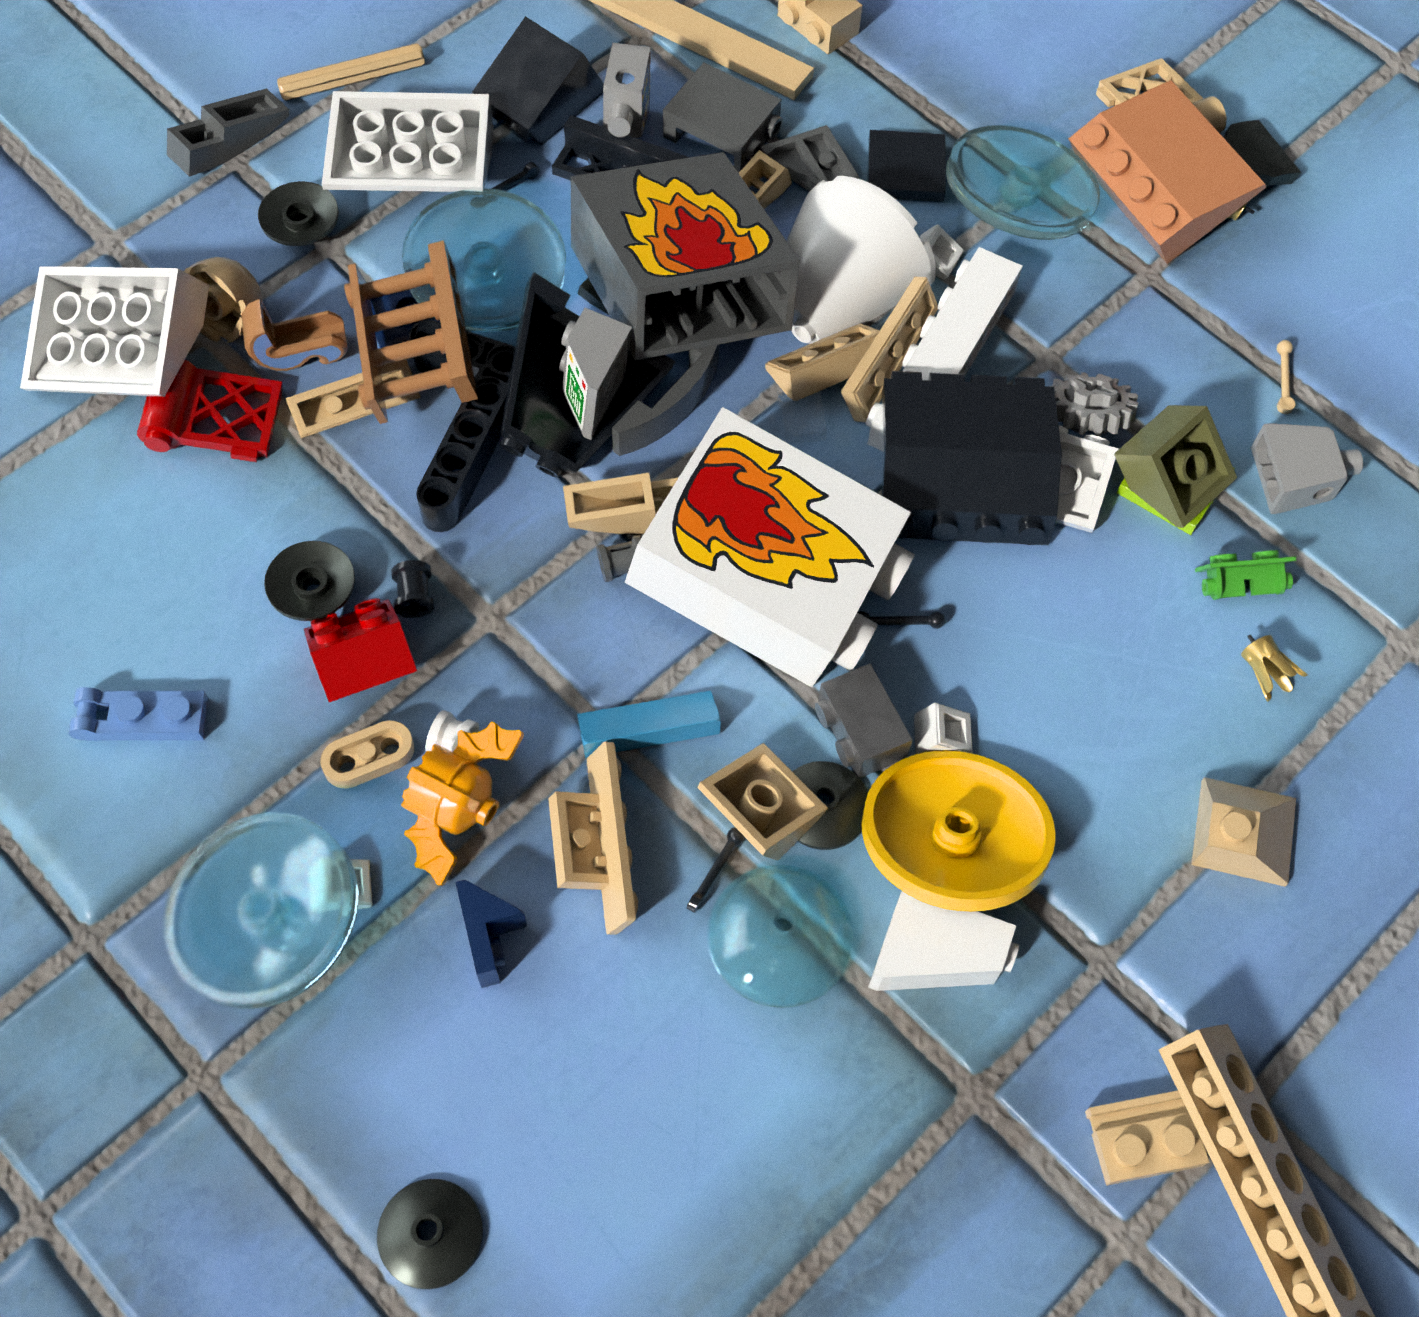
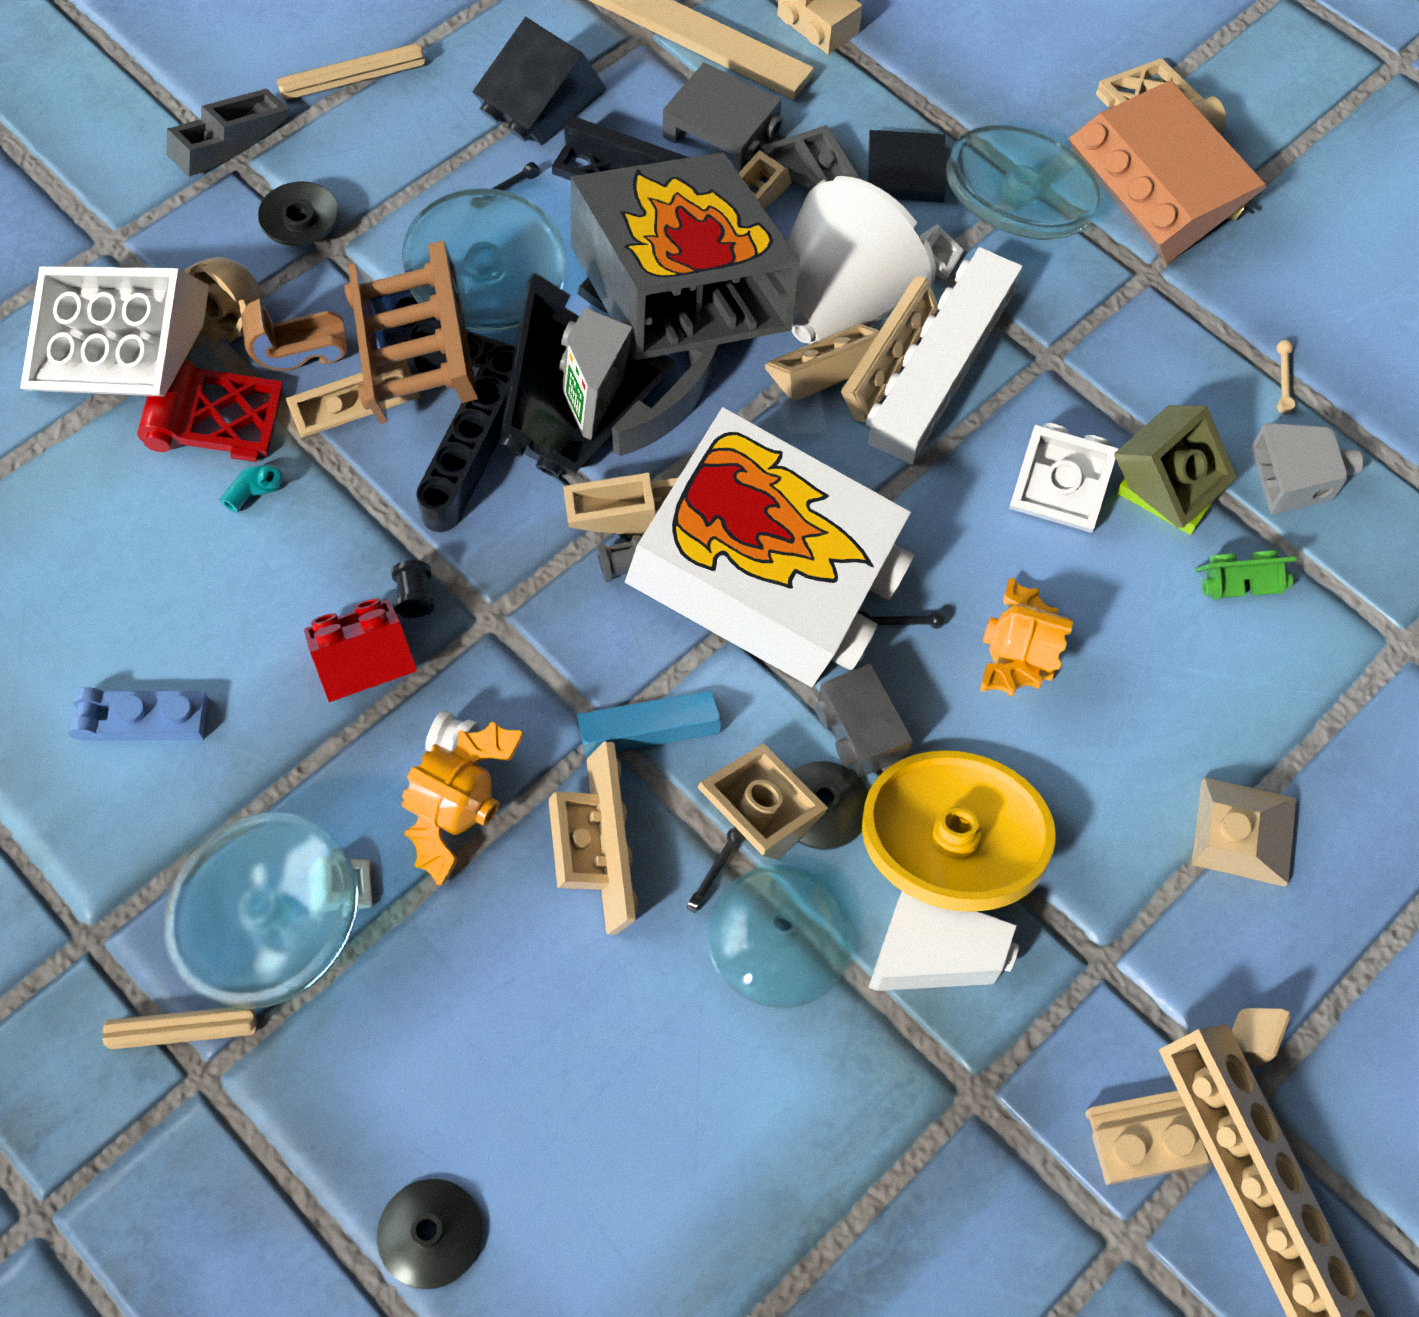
(179, 1027): none -> tan axle
(251, 482): none -> teal arm
(307, 565): pearl dark grey dish -> none
(366, 751): tan plate -> none
(408, 141): white slope -> none
(484, 918): dark blue slope -> none
(624, 104): light grey torso -> none
(942, 729): white slope -> none
(972, 457): black hinge -> none
(1024, 641): none -> light orange helmet
(1094, 403): light grey gear -> none
(1260, 1033): none -> tan slope
(1261, 152): pearl dark grey slope -> none
(1269, 661): pearl gold piece -> none

